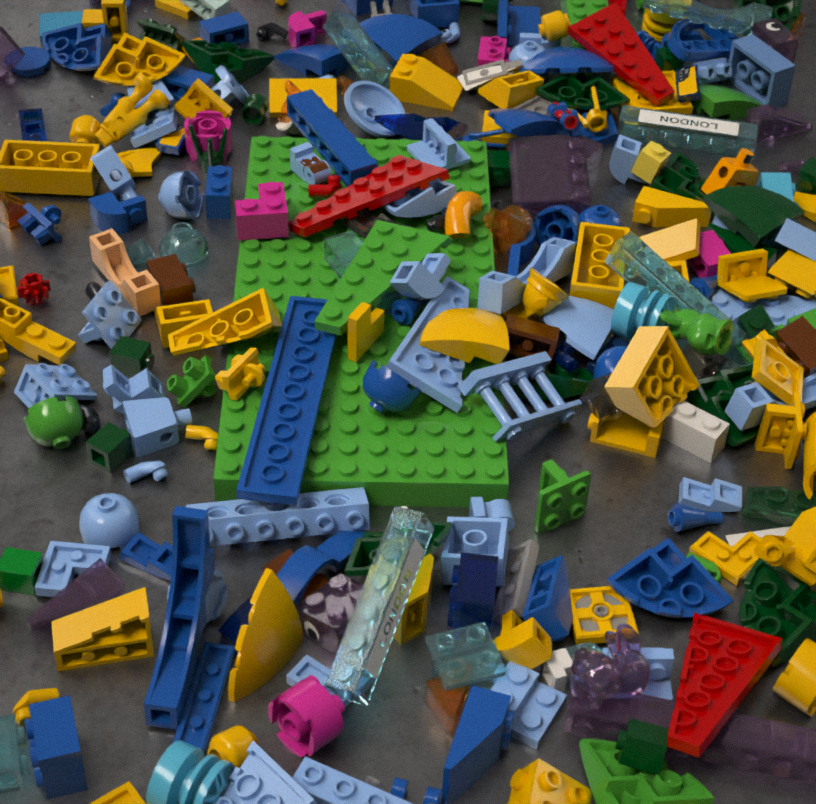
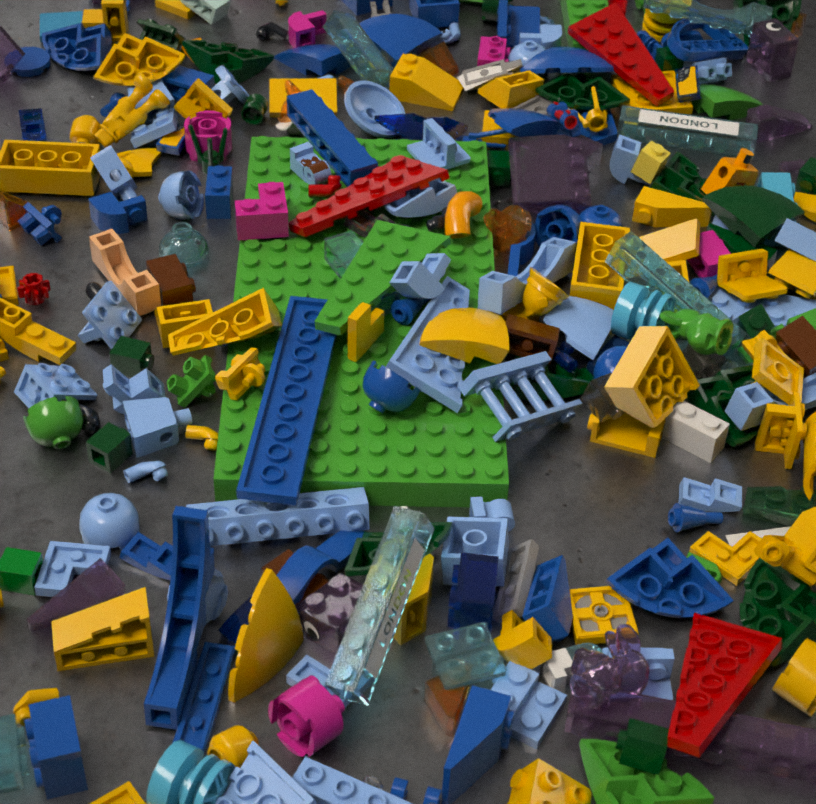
(139, 253): clear light blue slope -> none
(225, 28): blue brick -> none
(554, 26): yellow head -> none
(560, 496): bright green bracket -> none
(760, 71): medium blue brick -> none

